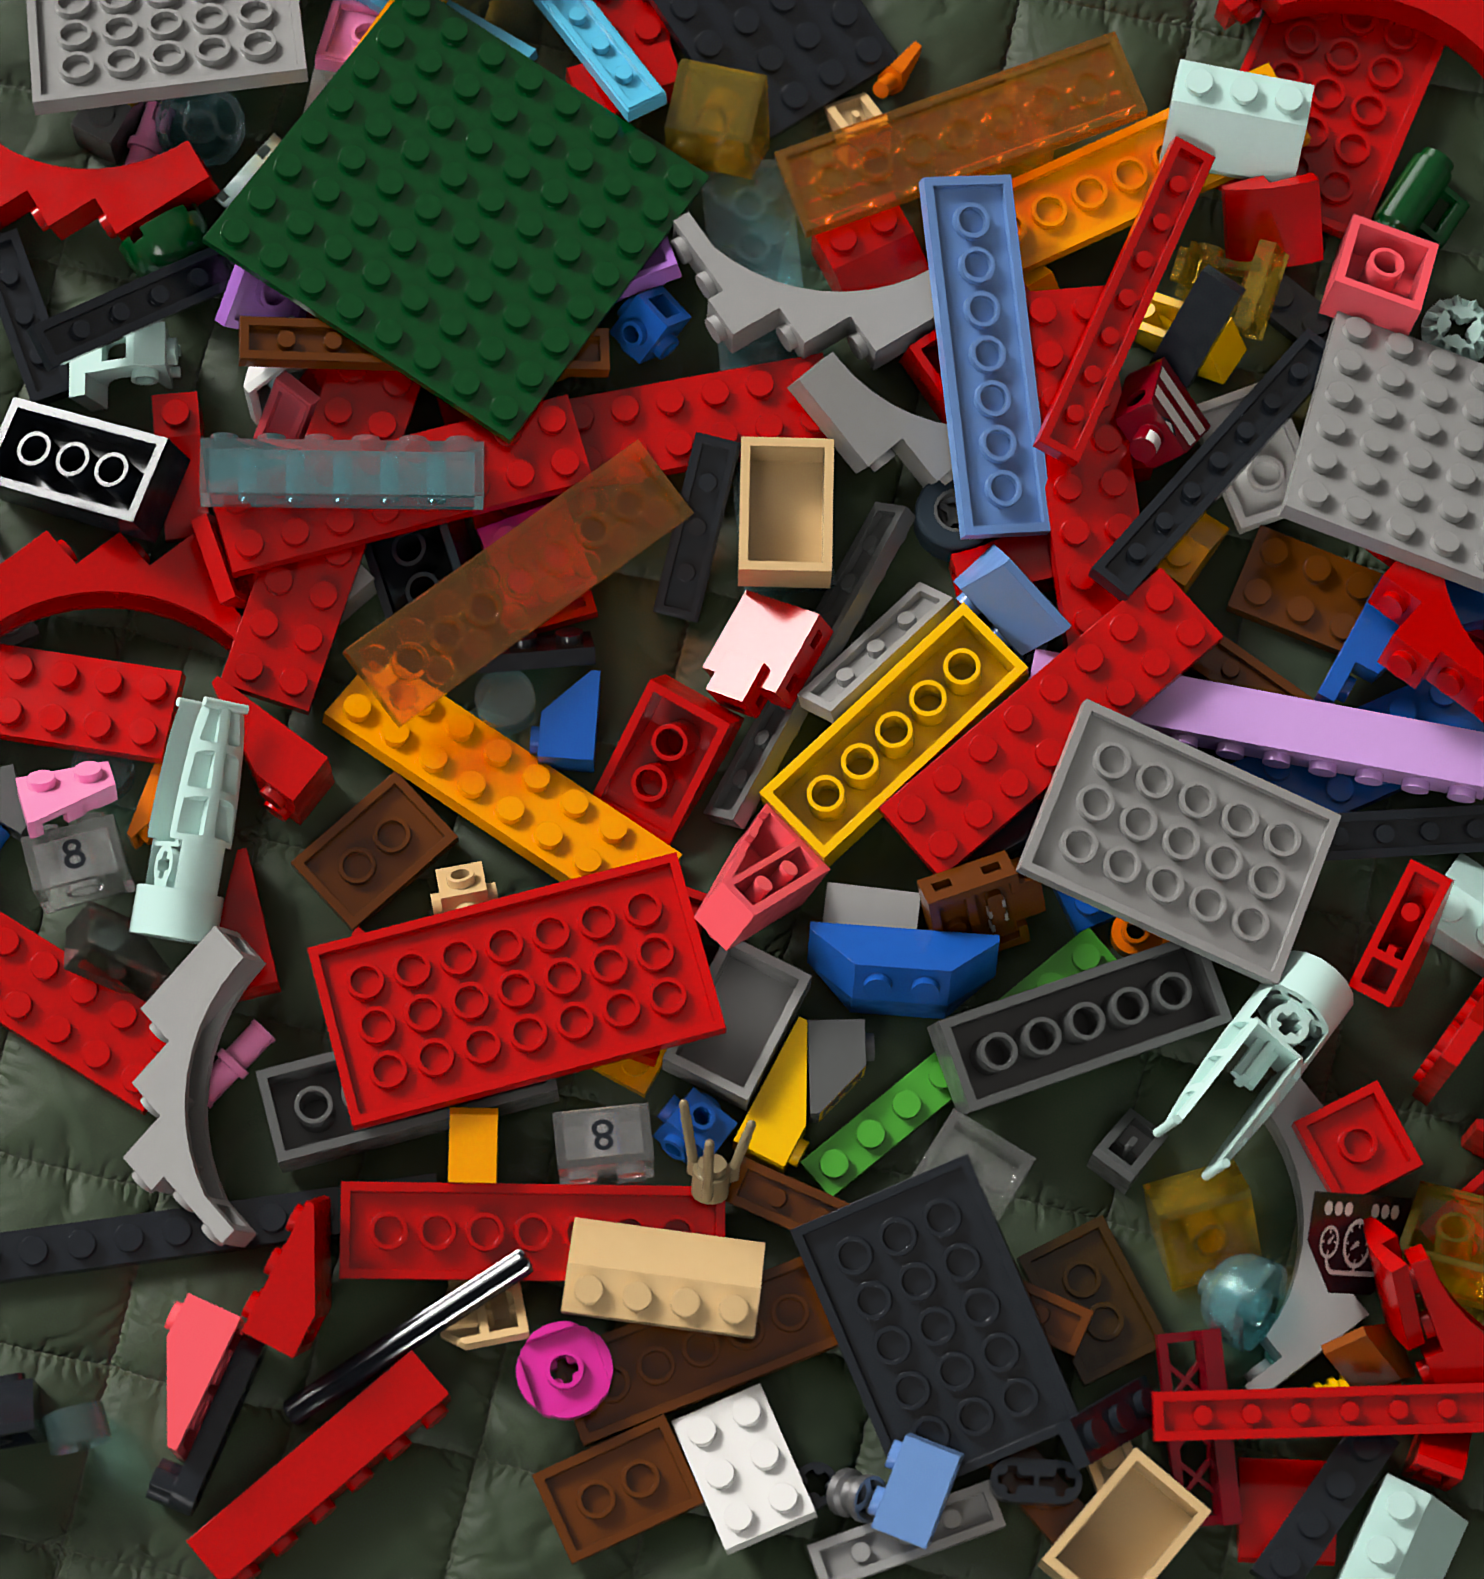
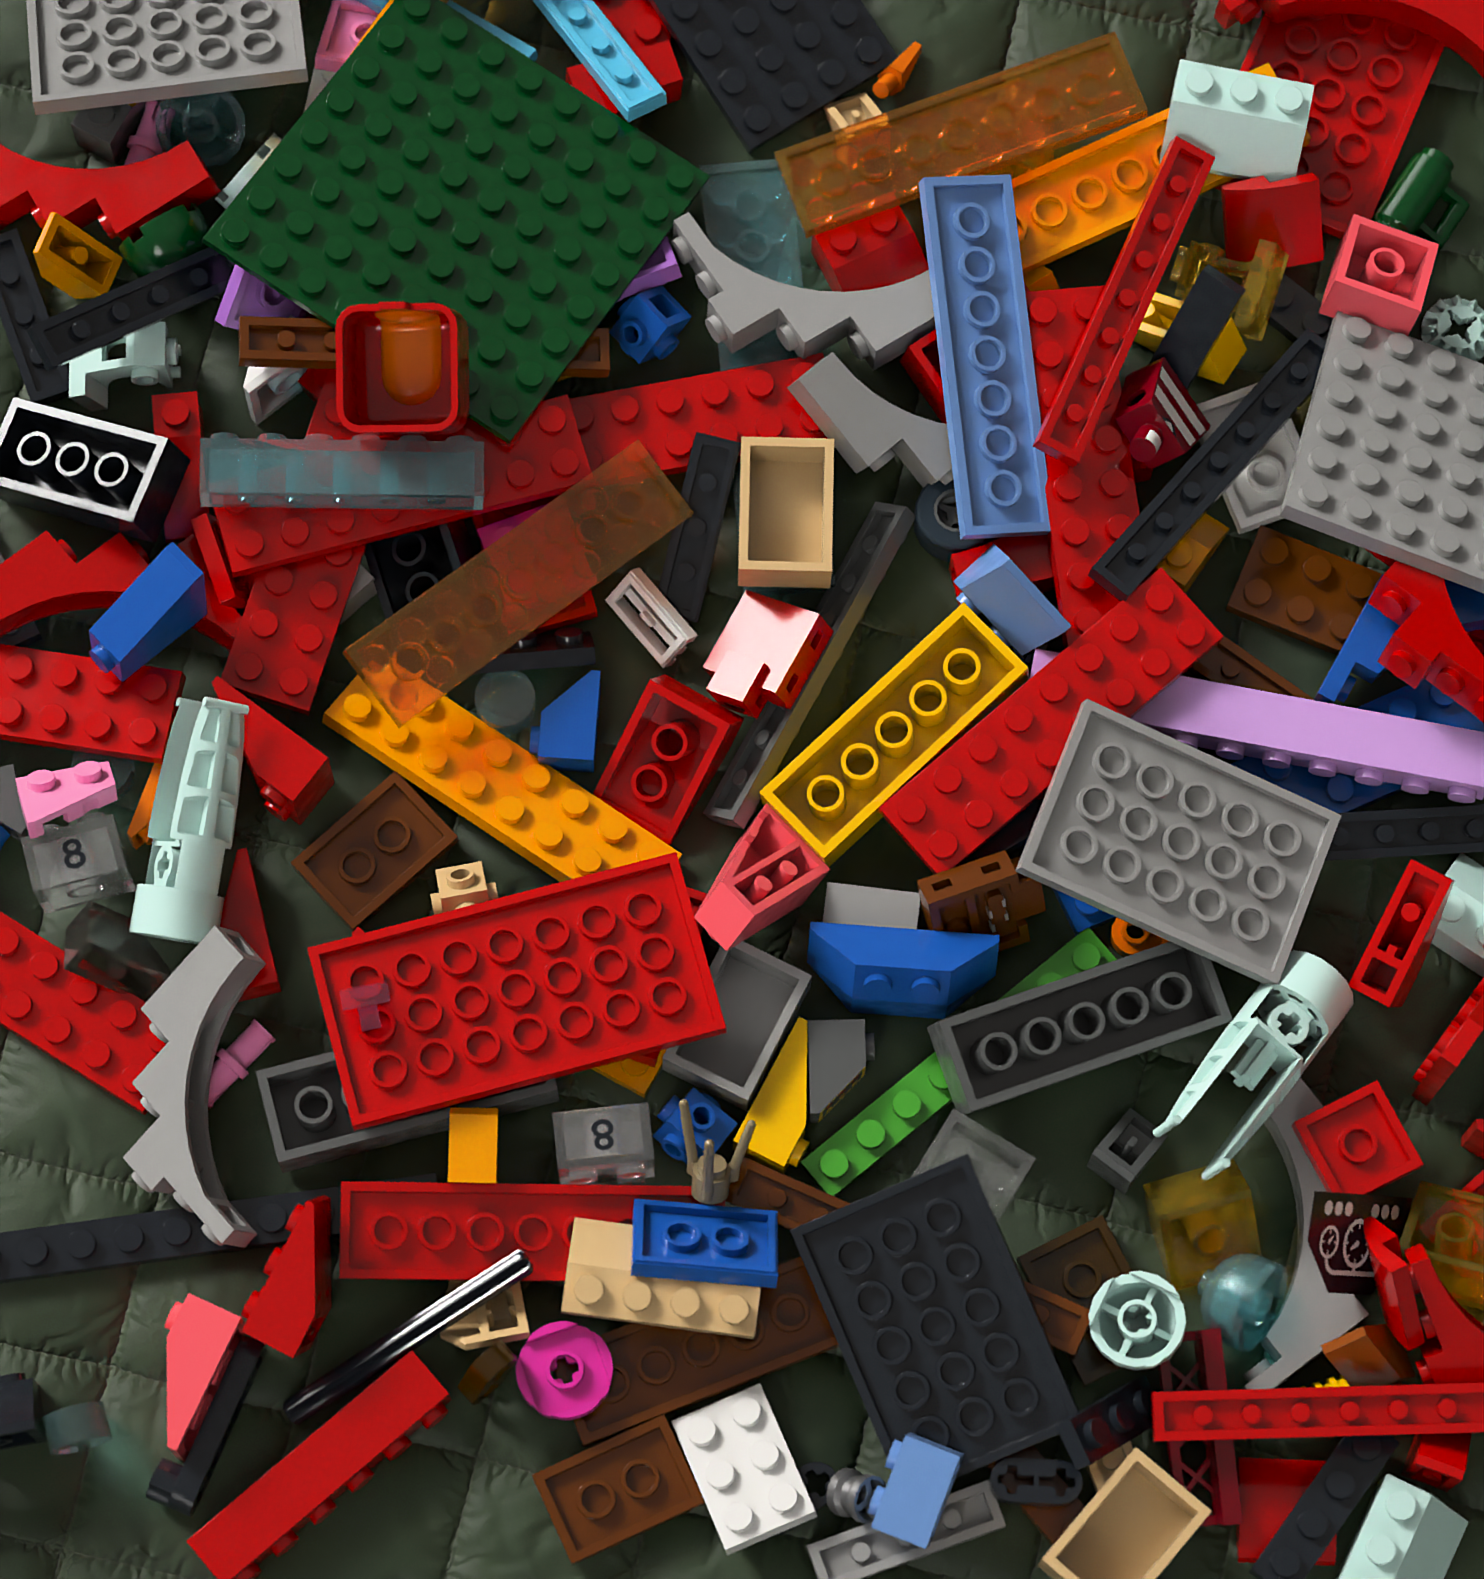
(74, 259): none -> light orange slope
(149, 614): none -> blue slope
(287, 408): coral tile -> none
(366, 1000): none -> clear pink tile
(402, 369): none -> red piece
(487, 1372): none -> dark brown beam
(656, 613): none -> white tile
(704, 1243): none -> blue tile
(719, 118): clear yellow slope -> none
(876, 652): light grey plate -> none
(1137, 1320): none -> light aqua cylinder

